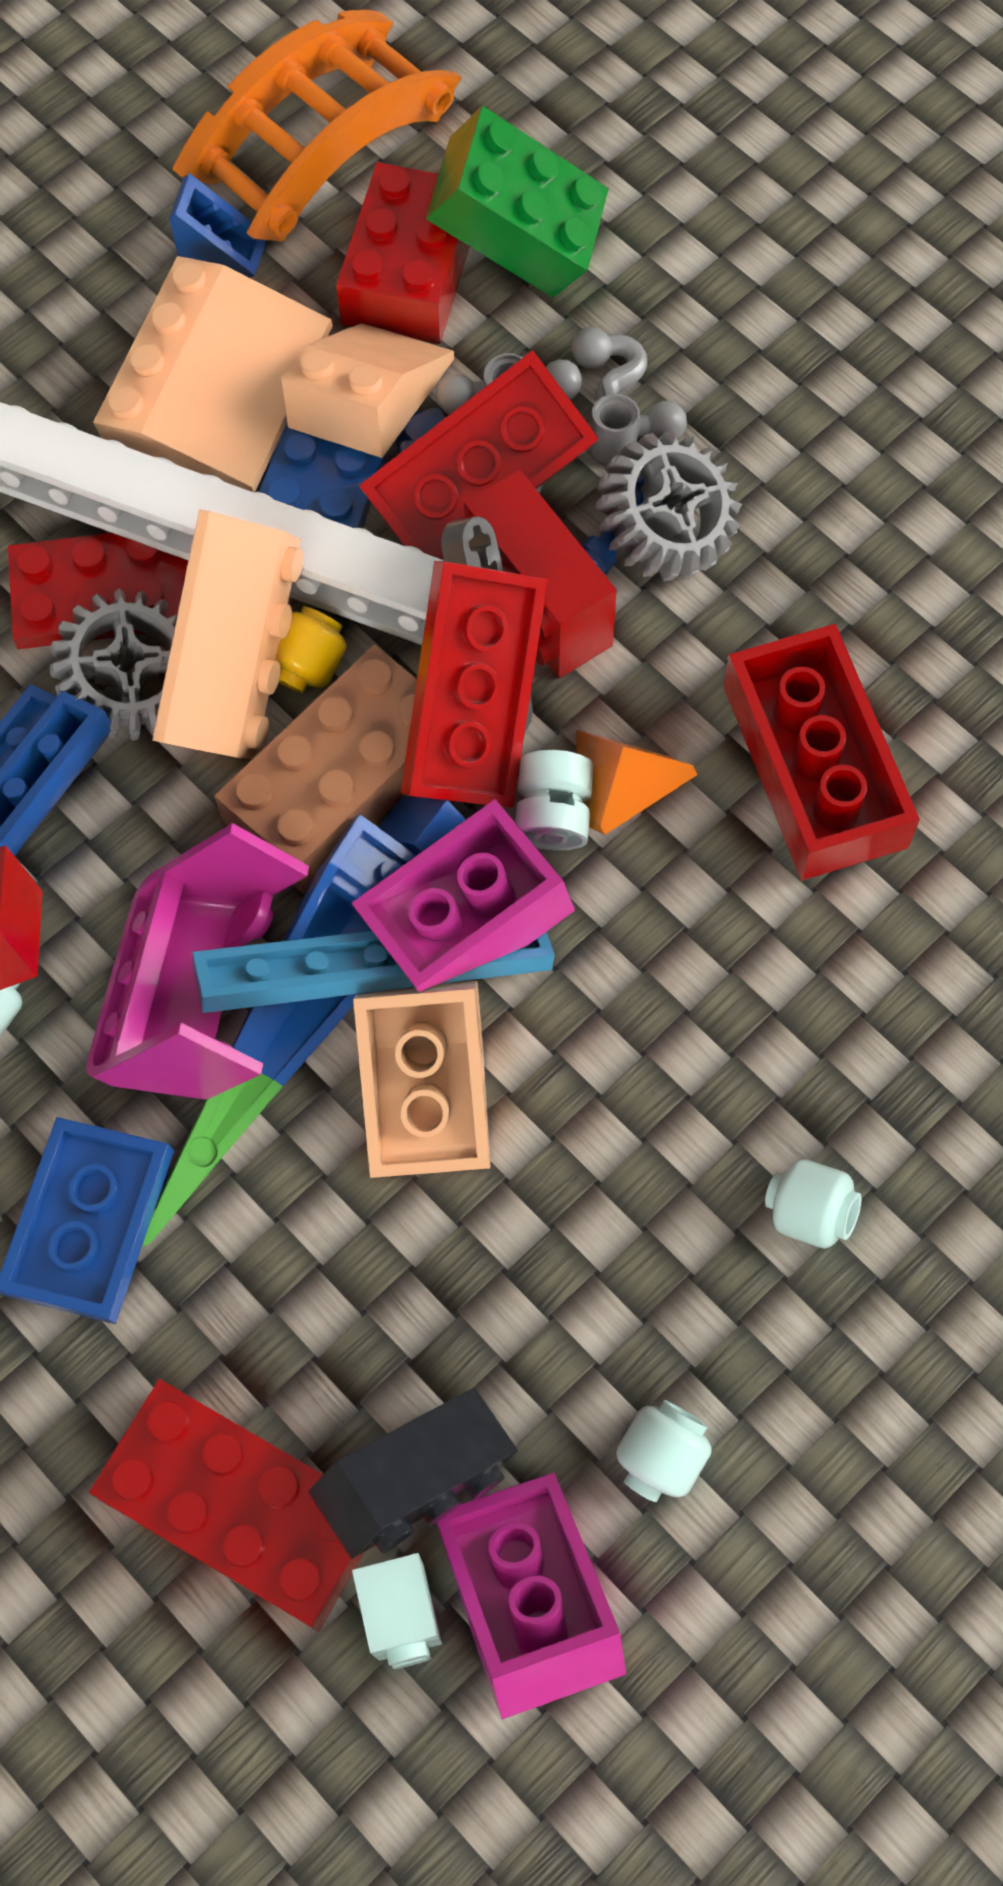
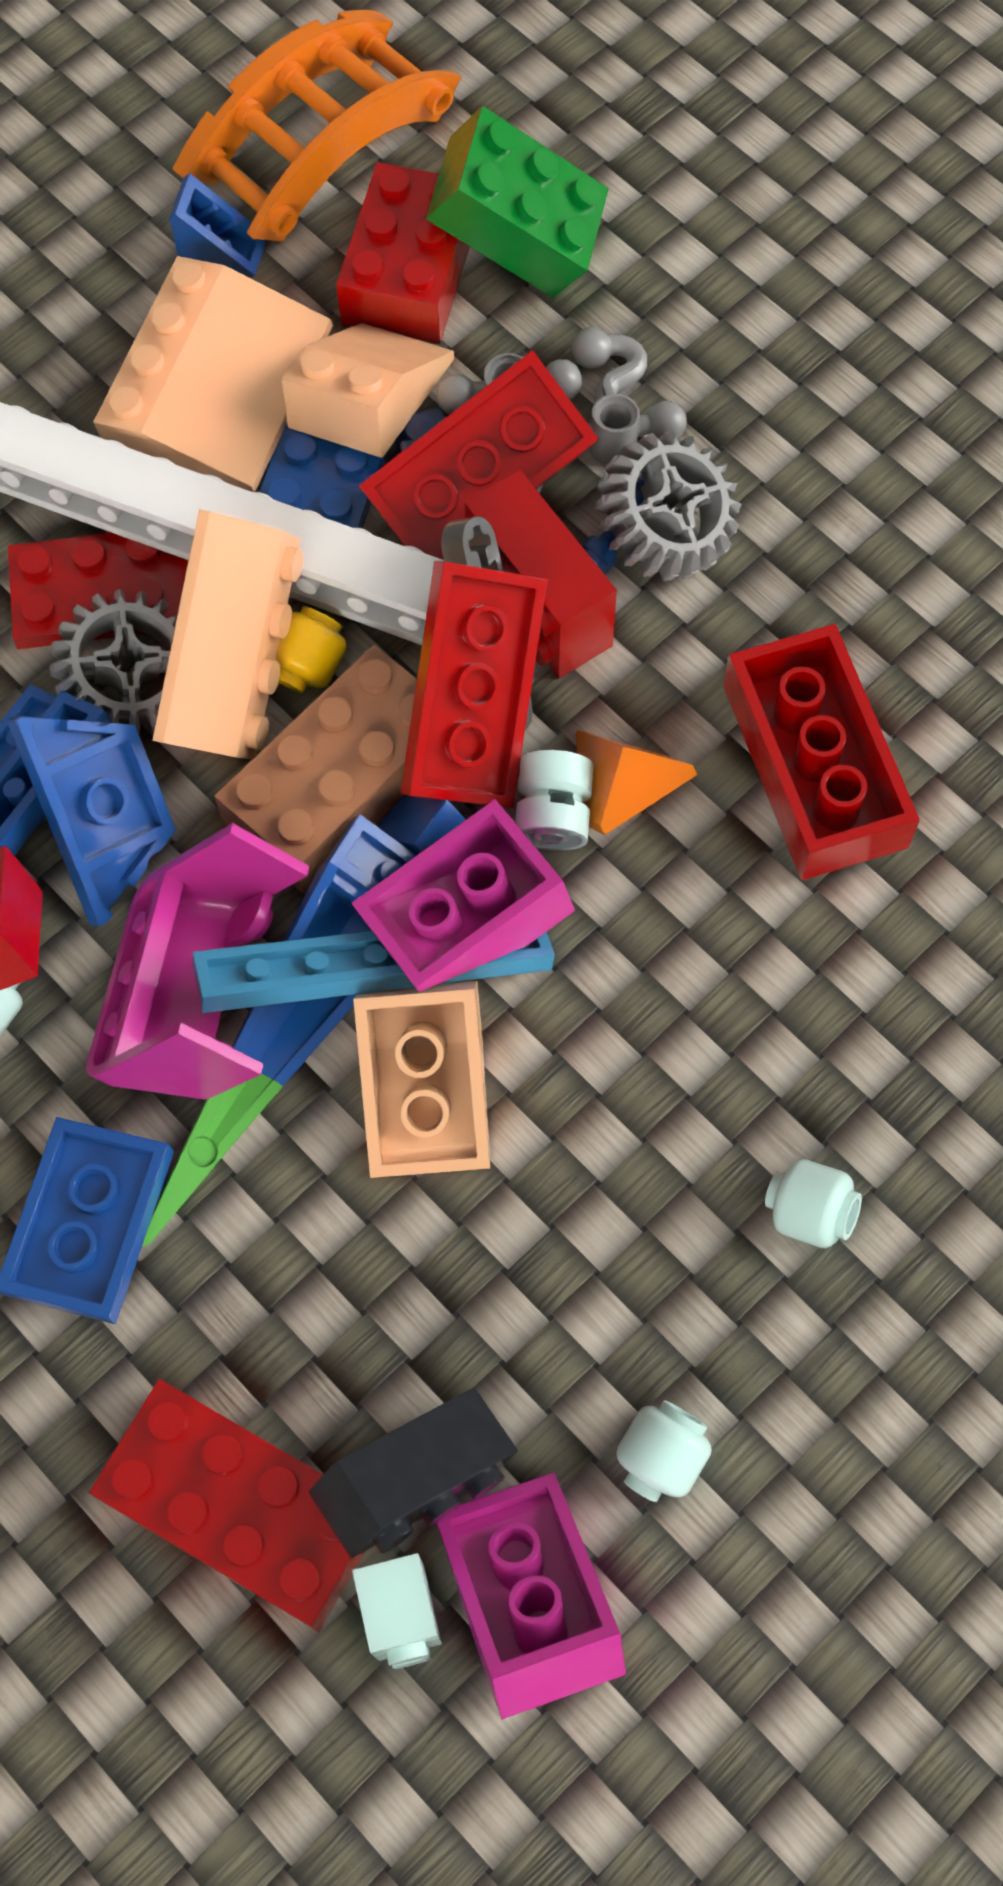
(97, 803): none -> blue wing

